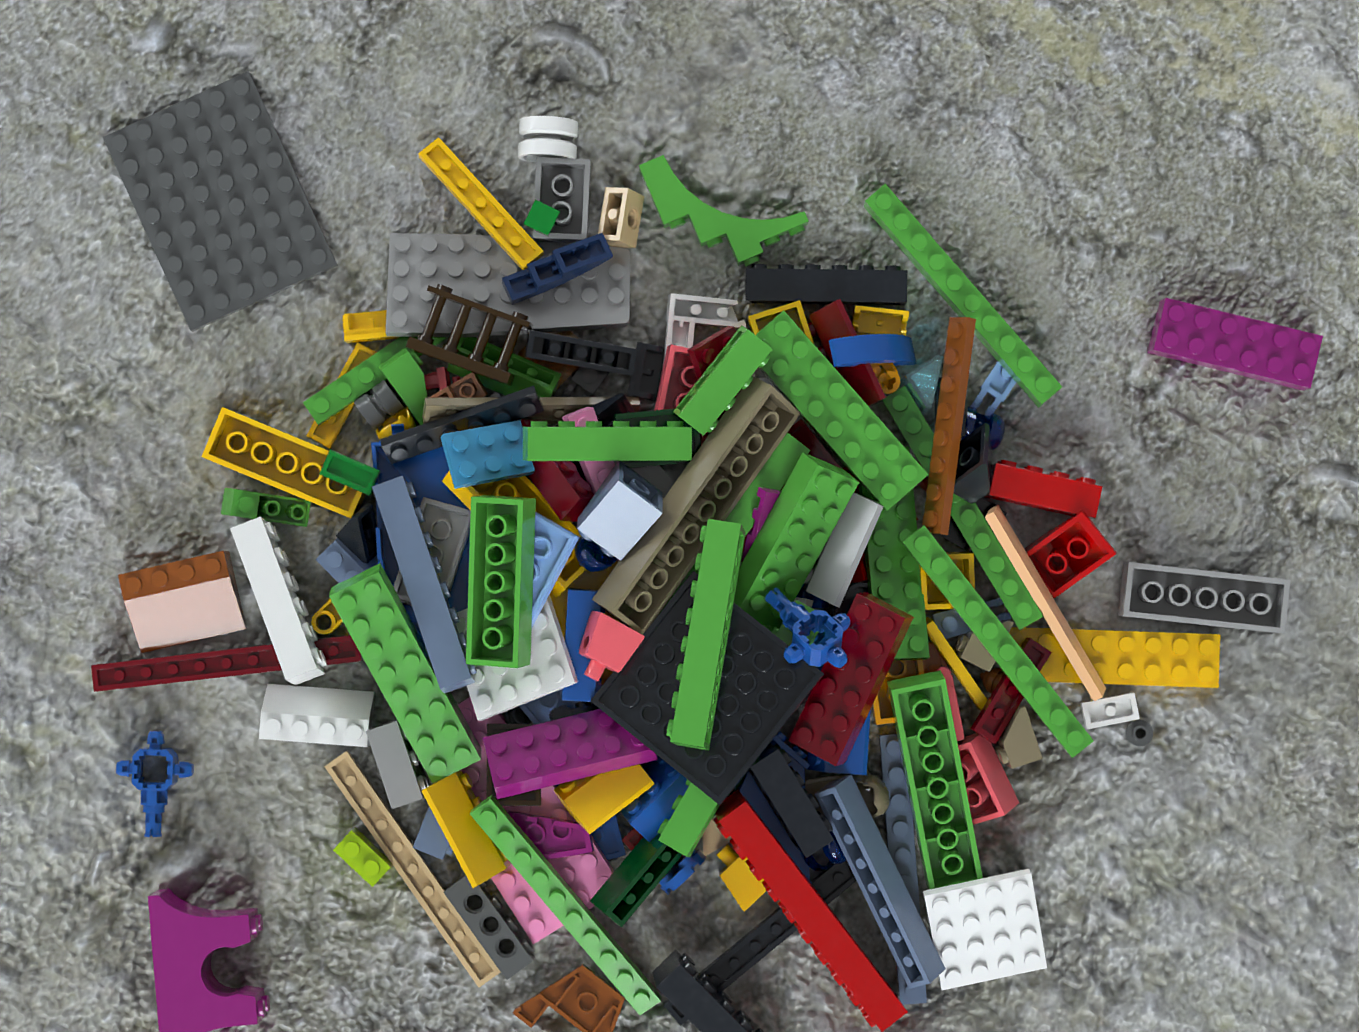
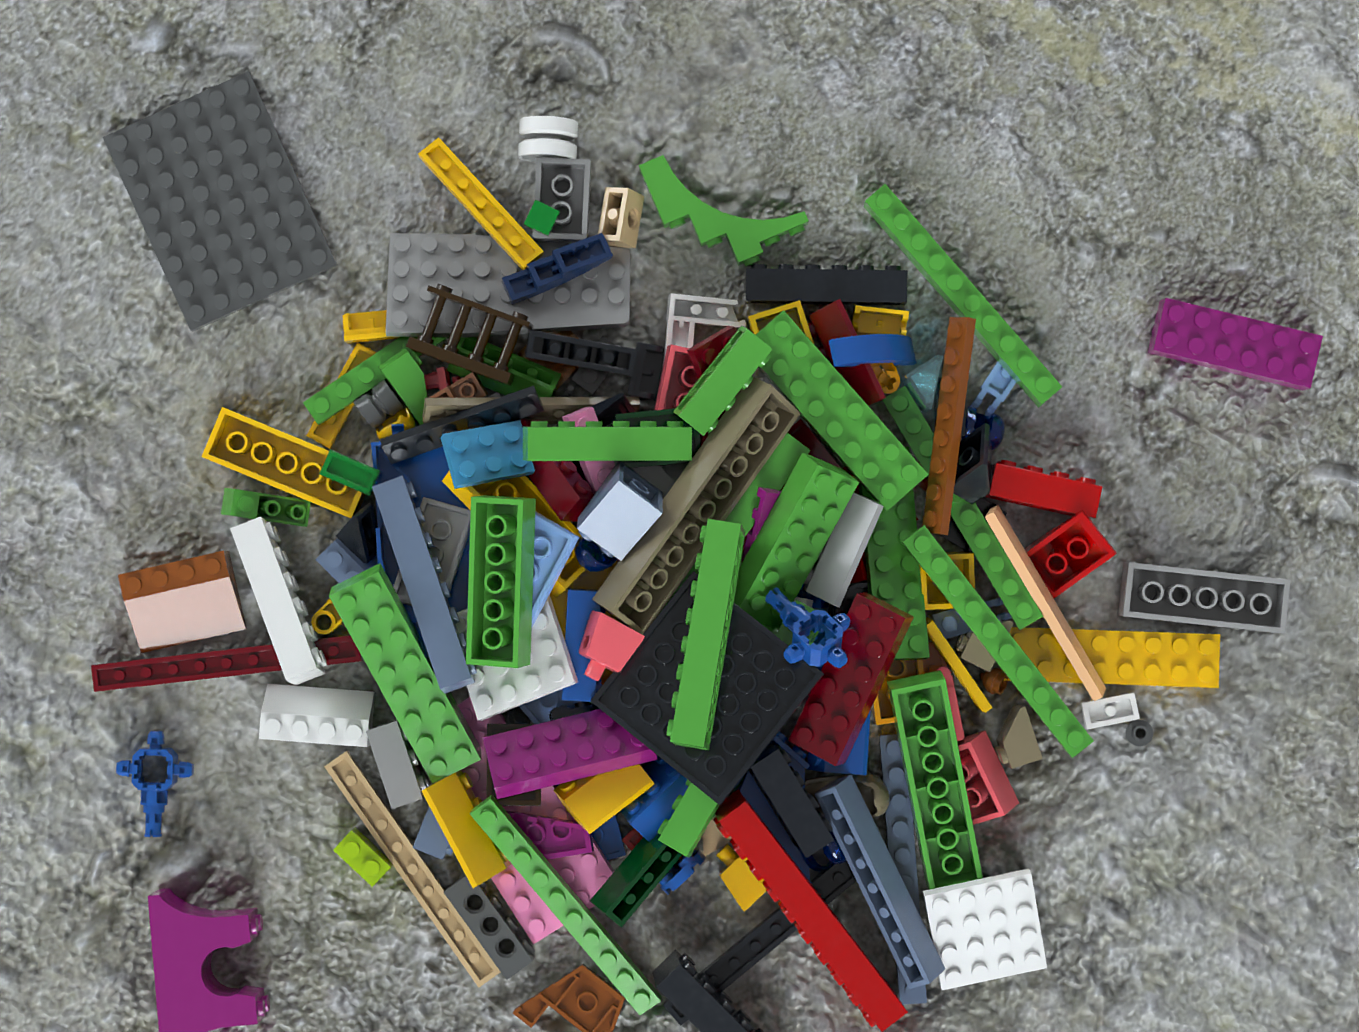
(1006, 697): dark red plate -> none

